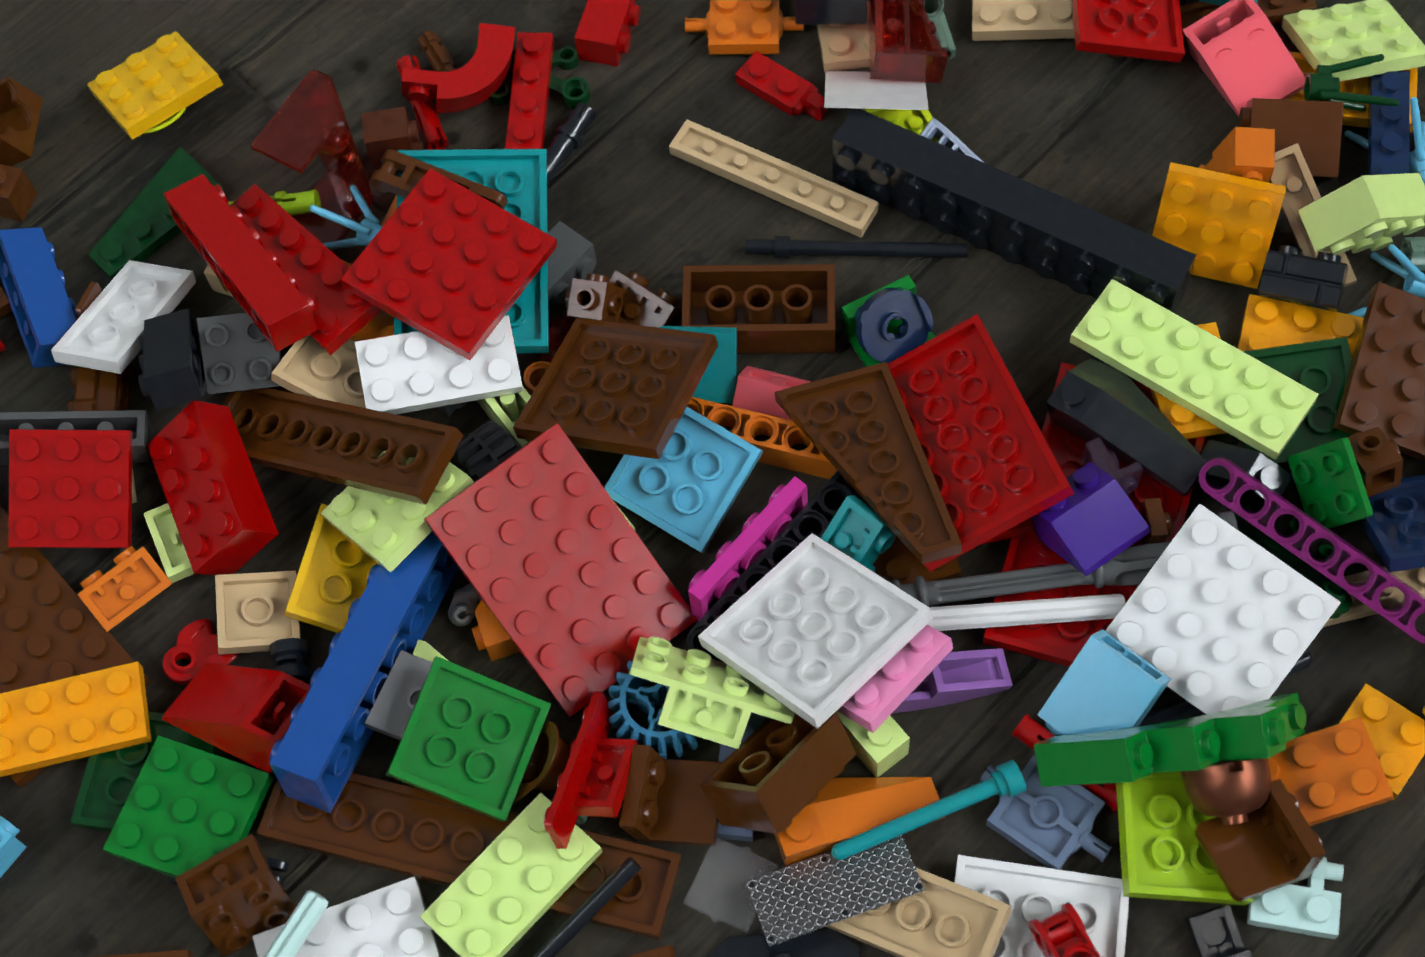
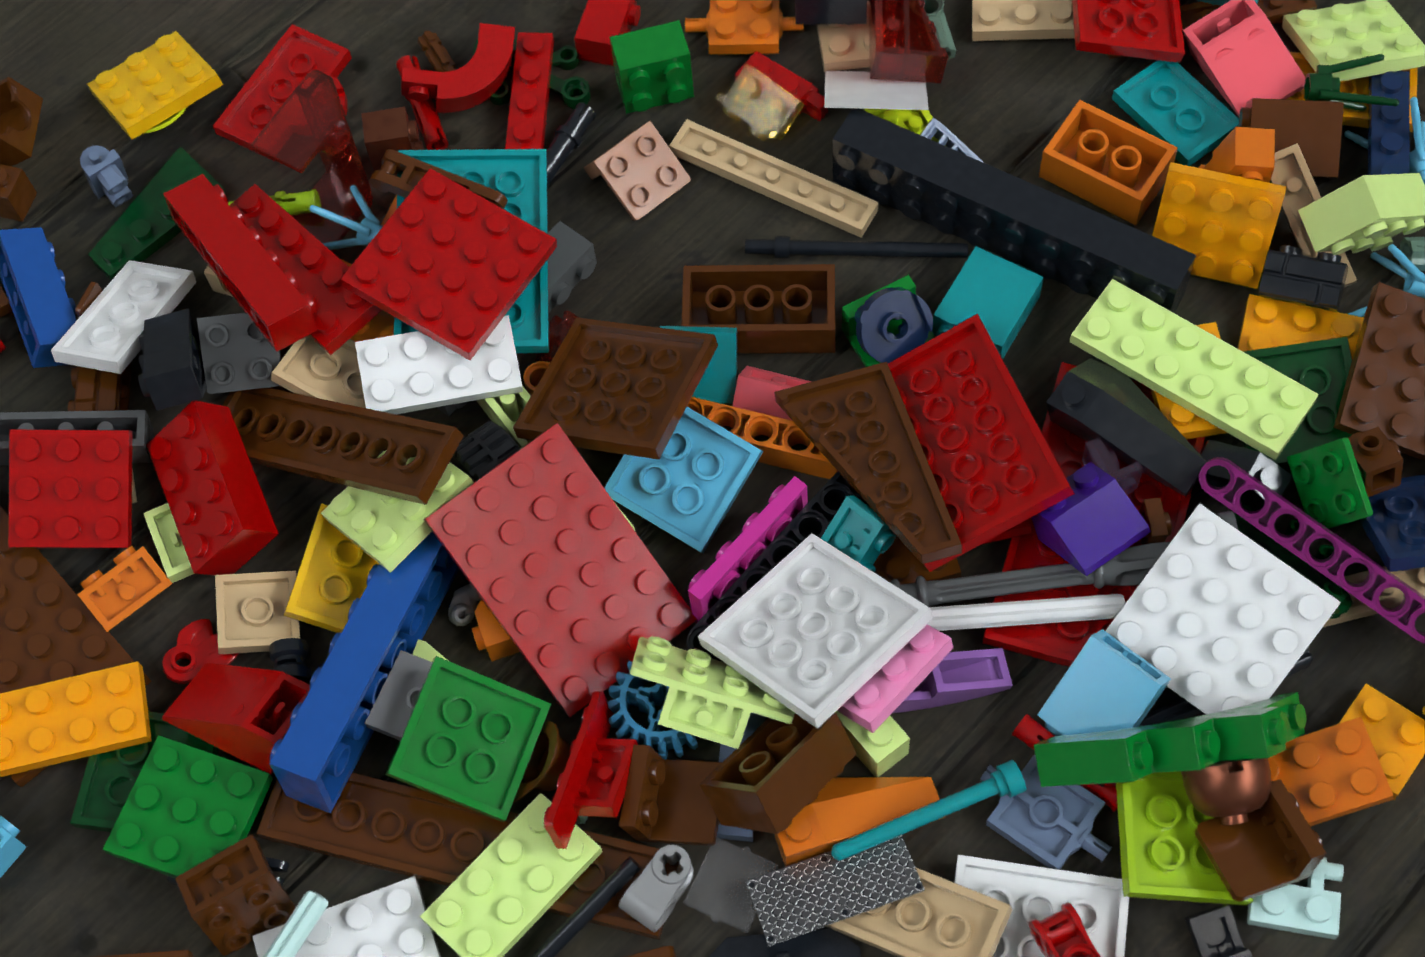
(106, 174): none -> sand blue hips
(275, 81): none -> red plate
(594, 299): reddish brown brick -> none
(640, 171): none -> nougat bracket
(642, 304): reddish brown bracket -> none
(652, 66): none -> green brick
(654, 893): none -> light grey piece
(761, 104): none -> clear yellow bracket
(996, 291): none -> teal brick
(1107, 162): none -> orange brick
(1176, 110): none -> teal plate

